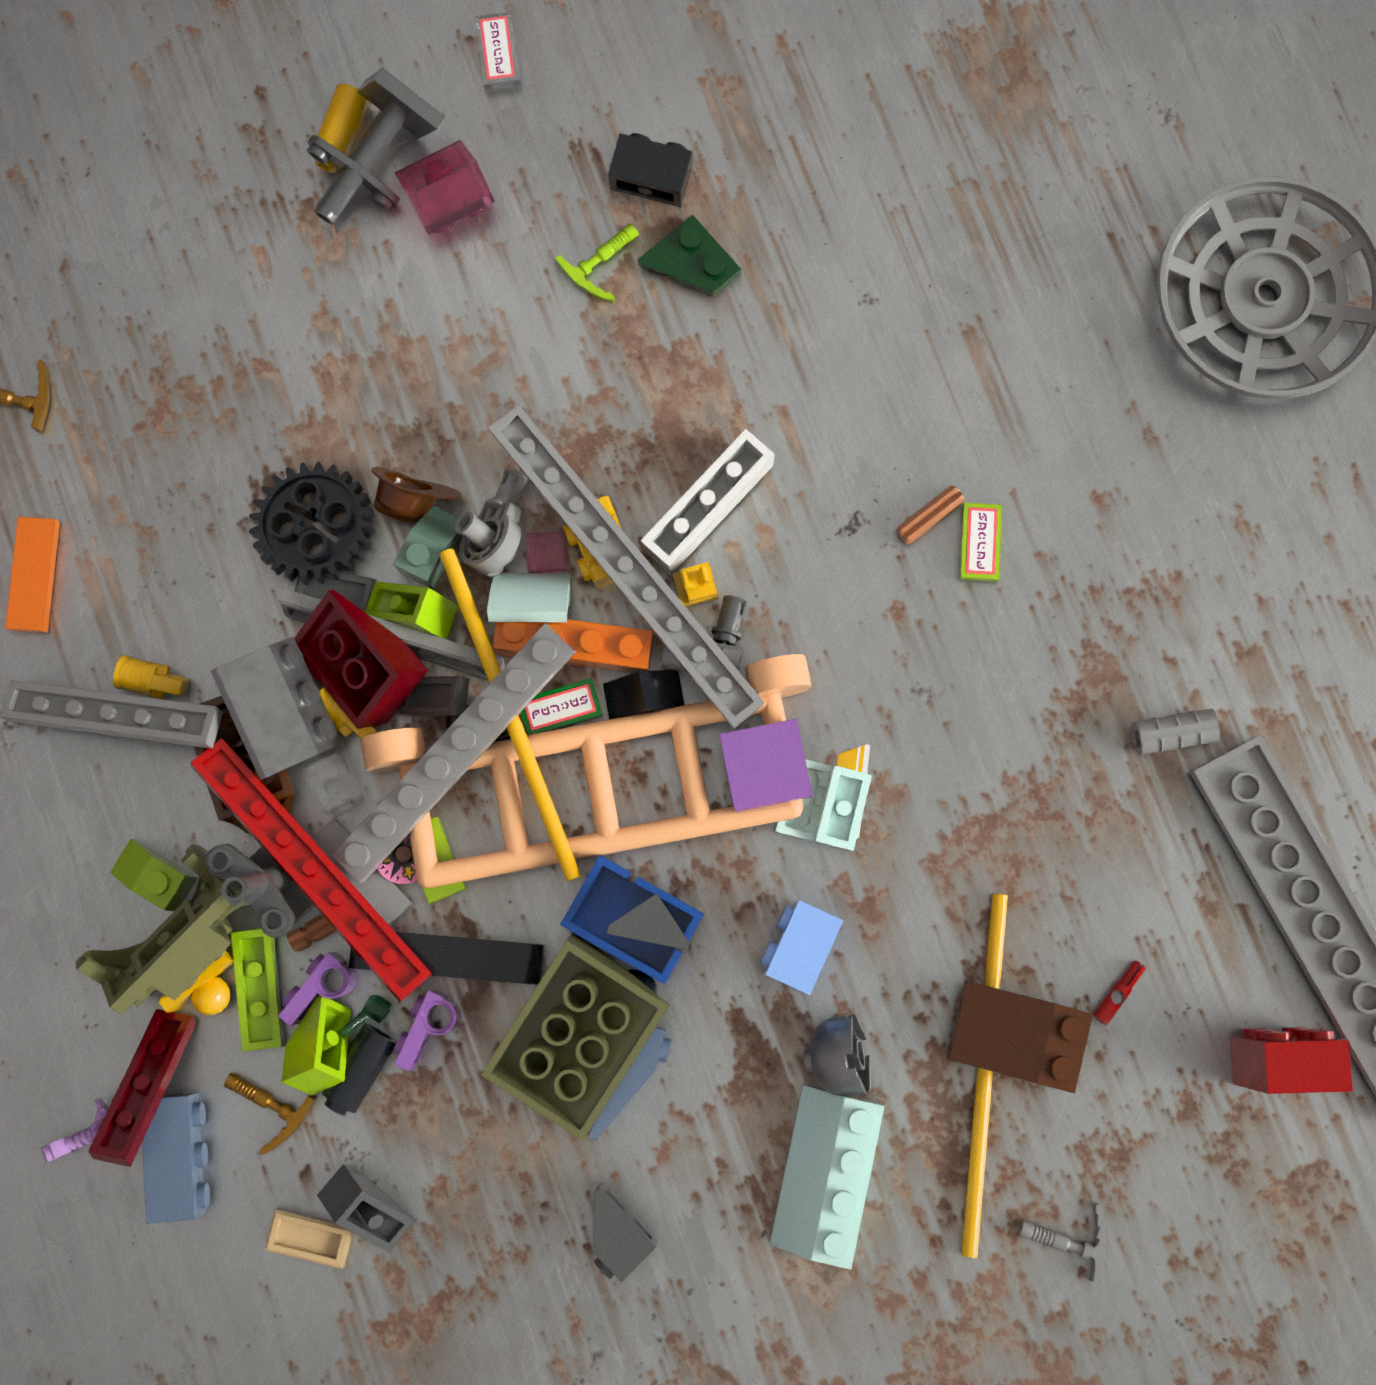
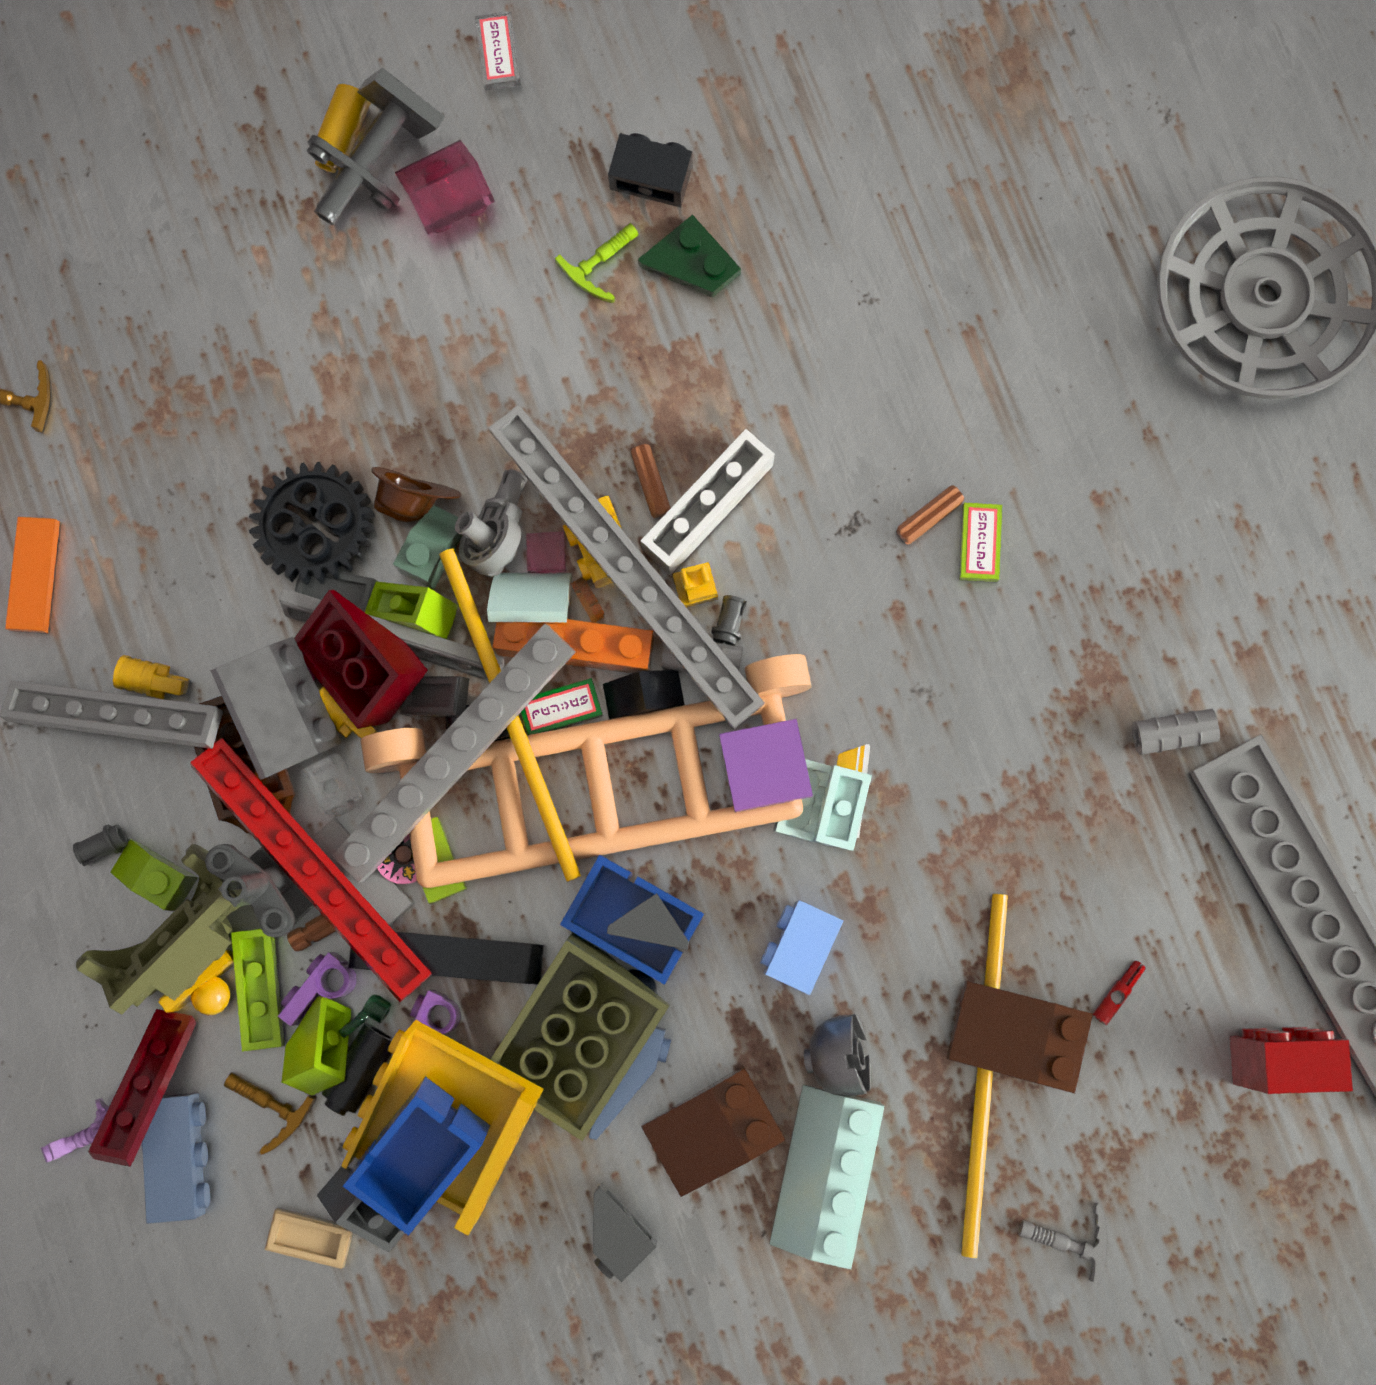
(101, 844): none -> dark grey pin
(416, 1156): none -> blue piece
(473, 1080): none -> yellow panel
(587, 600): none -> clear orange tile
(650, 480): none -> nougat axle
(713, 1132): none -> reddish brown slope

